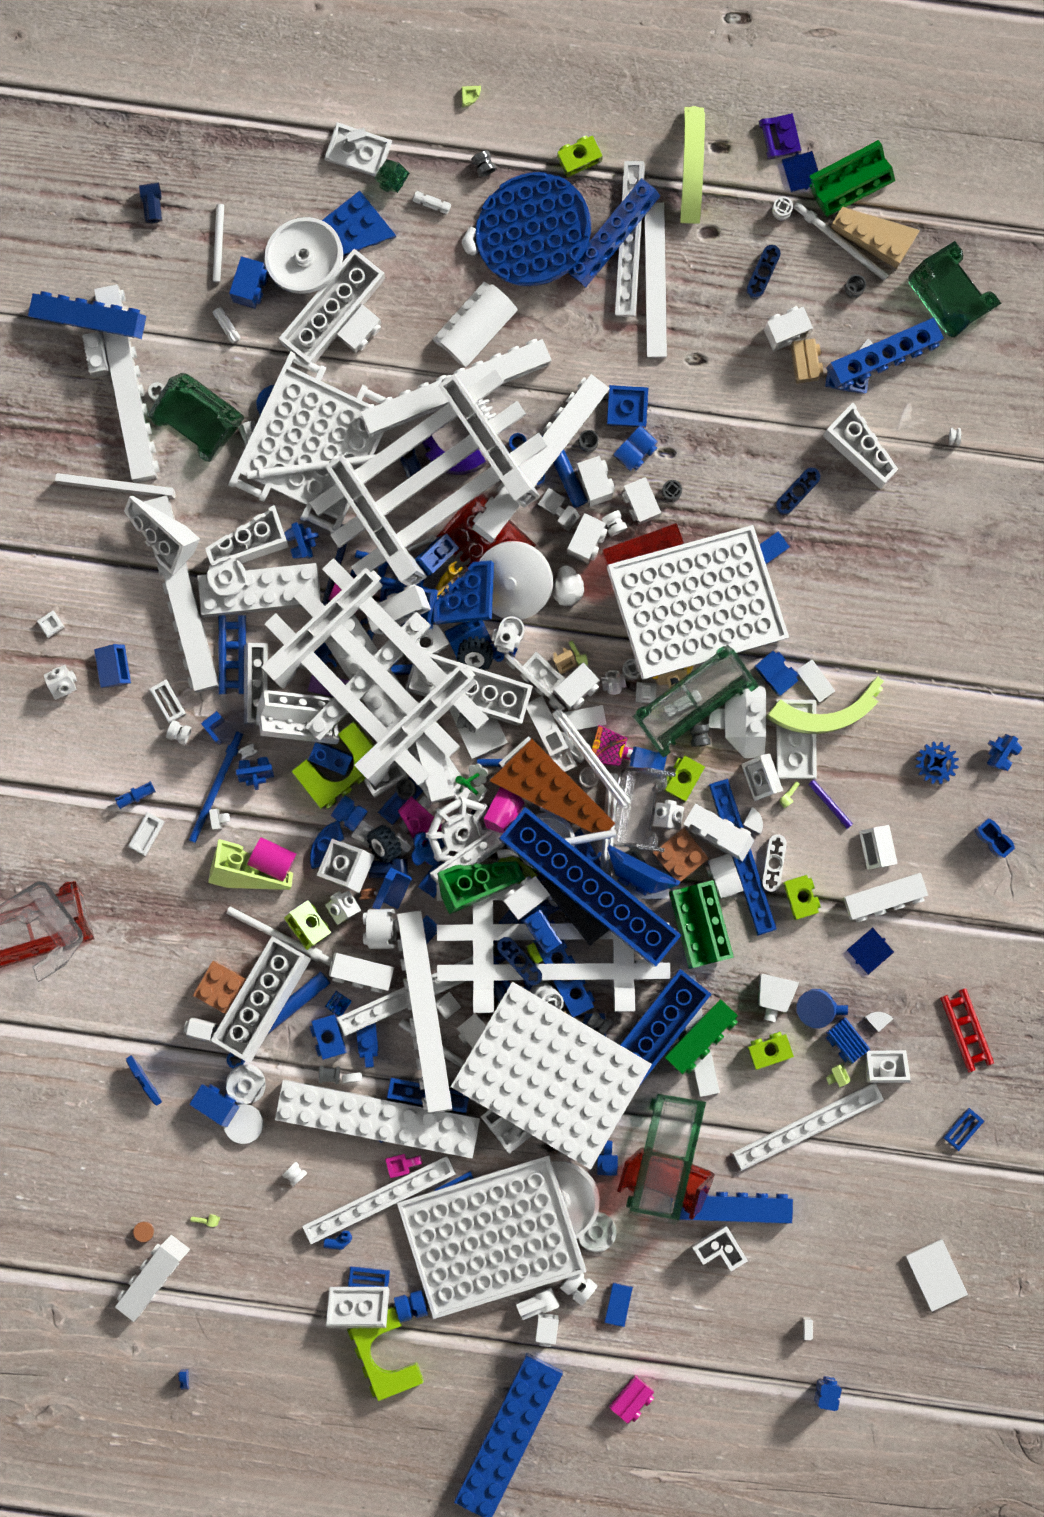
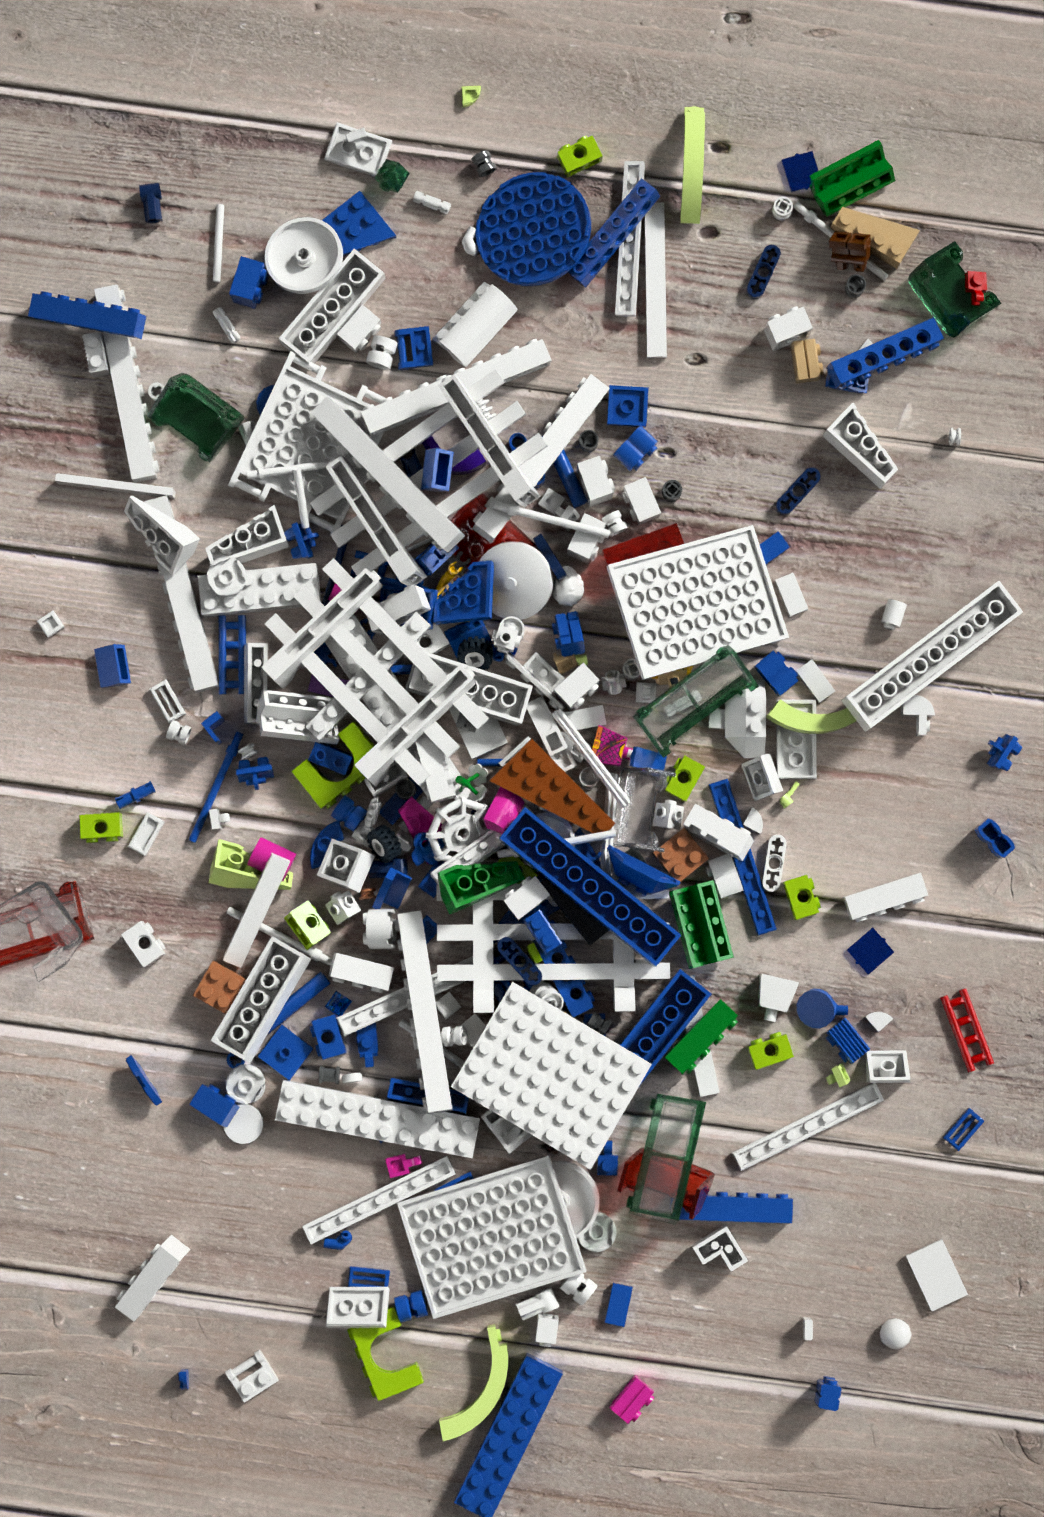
(60, 681): white brick -> none
(89, 824): none -> lime brick
(133, 937): none -> white brick
(143, 1231): nougat tile -> none
(200, 1029): white brick -> none
(212, 1220): yellowish green hand -> none
(256, 910): none -> white tile
(256, 1381): none -> white plate
(285, 1052): none -> blue plate
(294, 1174): white wheel -> none
(301, 498): none -> white bar
(373, 812): none -> white gear
(378, 358): none -> white wheel
(388, 474): none -> white brick
(420, 347): none -> blue plate
(437, 470): none -> blue brick
(454, 1036): none -> white wheel
(475, 1413): none -> yellowish green arch
(514, 510): none -> white bar
(550, 557): none -> dark blue beam
(569, 634): none -> blue brick
(700, 740): dark grey wheel -> none
(786, 135): dark purple plate -> none
(791, 594): none -> white tile
(830, 804): dark purple bar -> none
(850, 250): none -> reddish brown hips
(878, 847): white brick -> none
(893, 614): none -> white brick
(895, 1333): none -> white hair
(921, 709): none -> white brick
(931, 755): blue gear -> none
(932, 656): none -> white brick
(976, 284): none -> red plate

